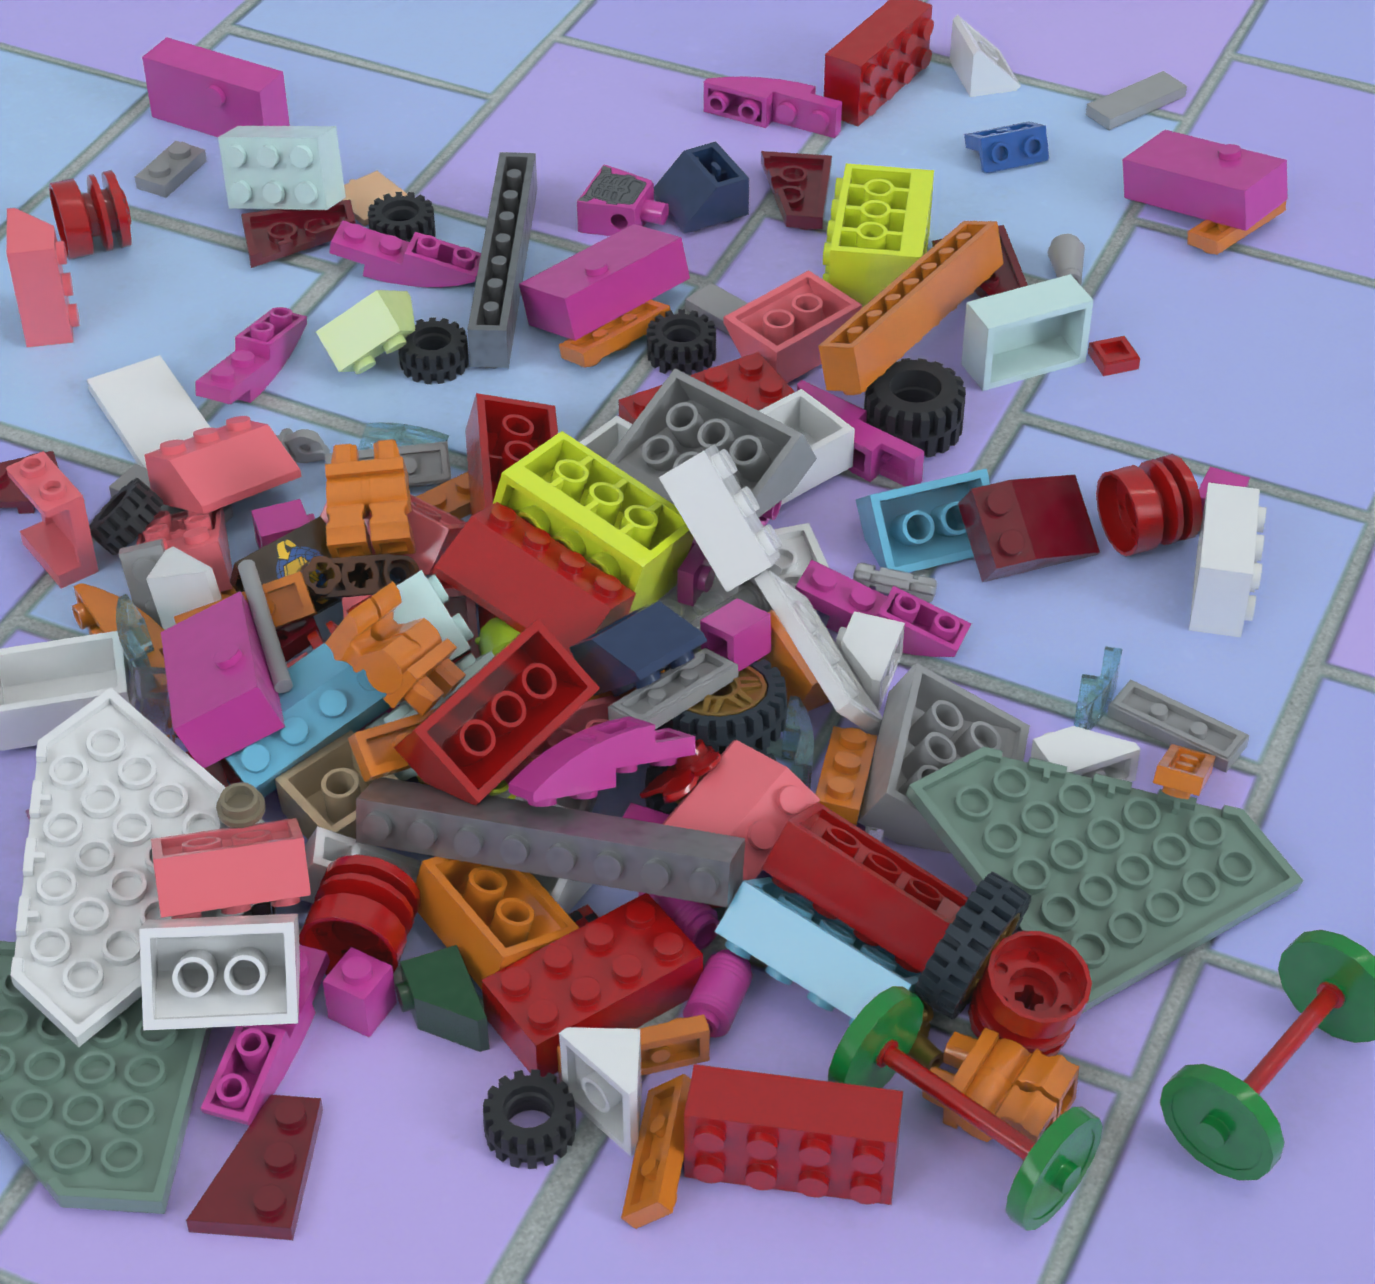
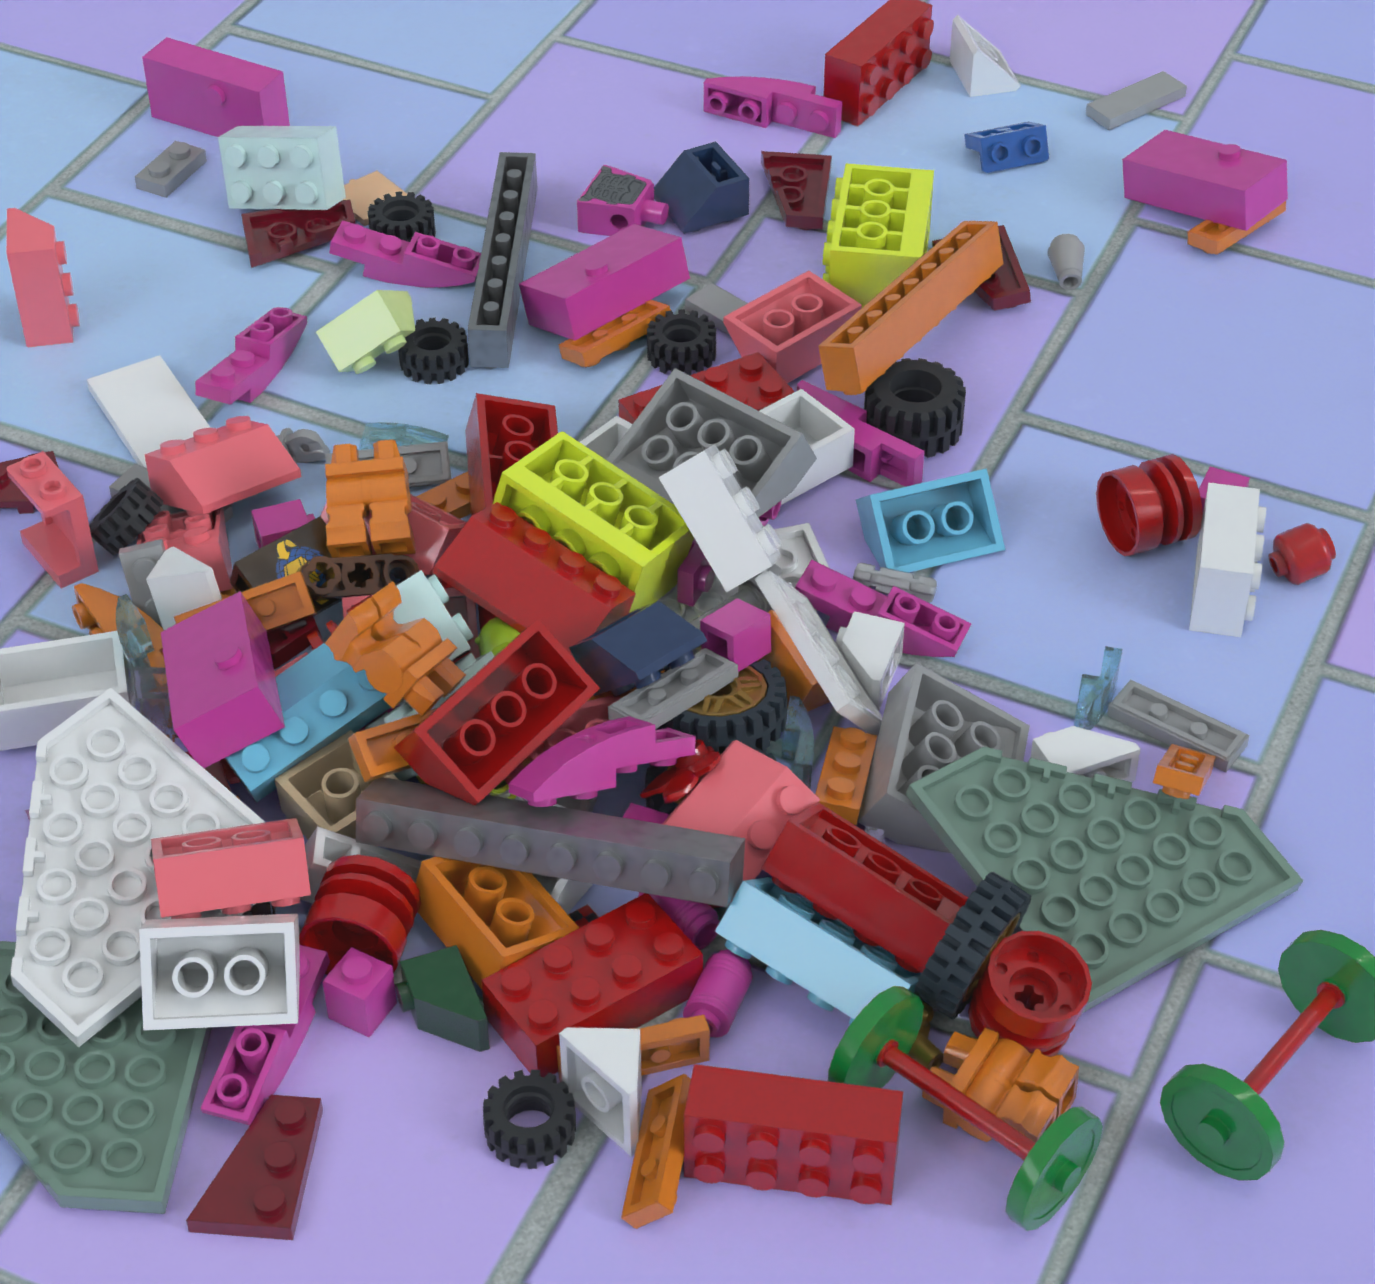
(90, 214): red wheel -> none
(240, 805): dark tan plate -> none
(265, 626): light grey bar -> none
(1026, 332): light aqua piece -> none
(1027, 525): dark red slope -> none
(1114, 355): red tile -> none
(1302, 553): none -> red head

